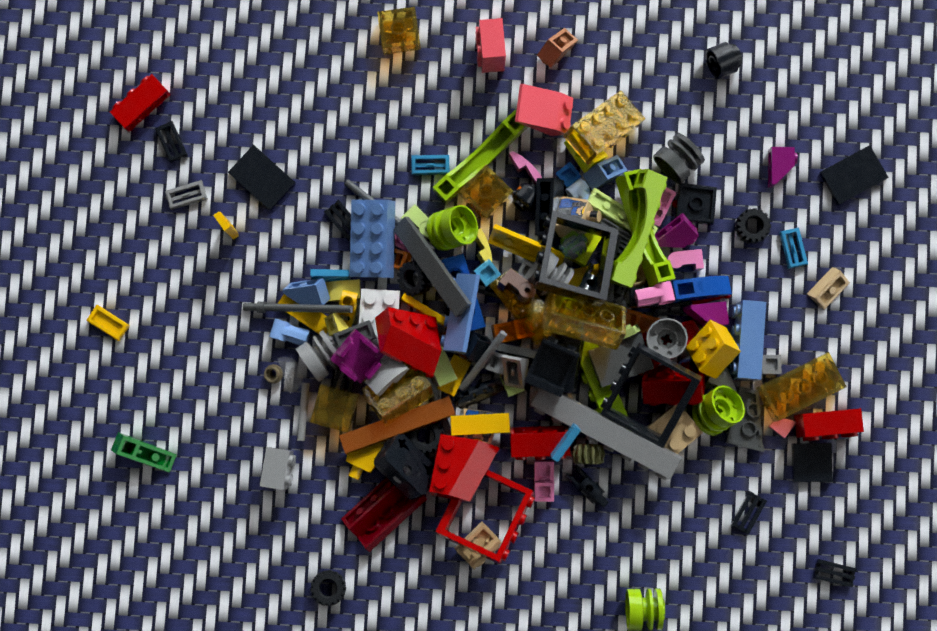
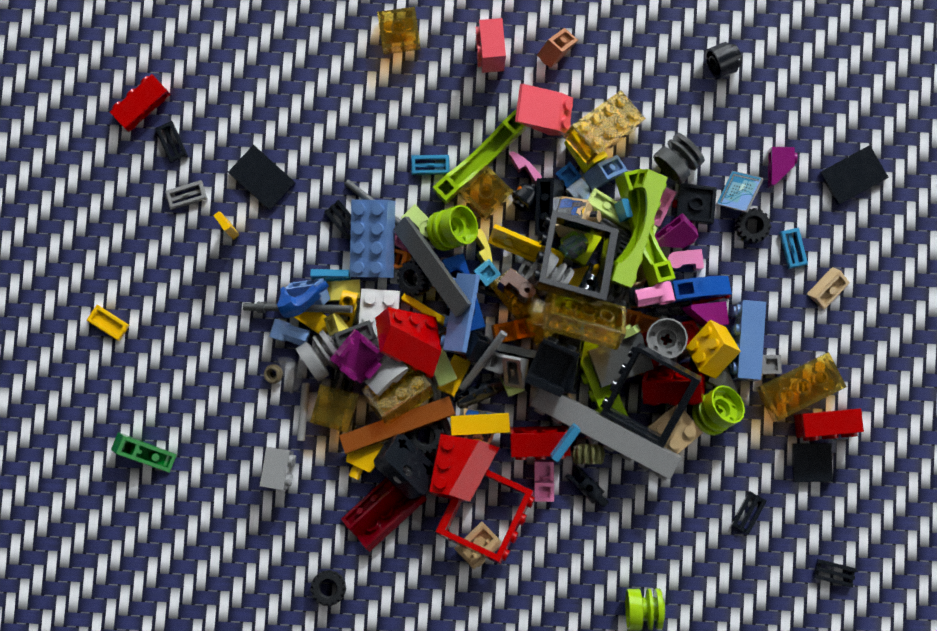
(293, 306): none -> blue animal
(623, 210): none -> tile
(739, 191): none -> piece
(748, 431): dark grey wing -> none
(782, 427): tile -> none

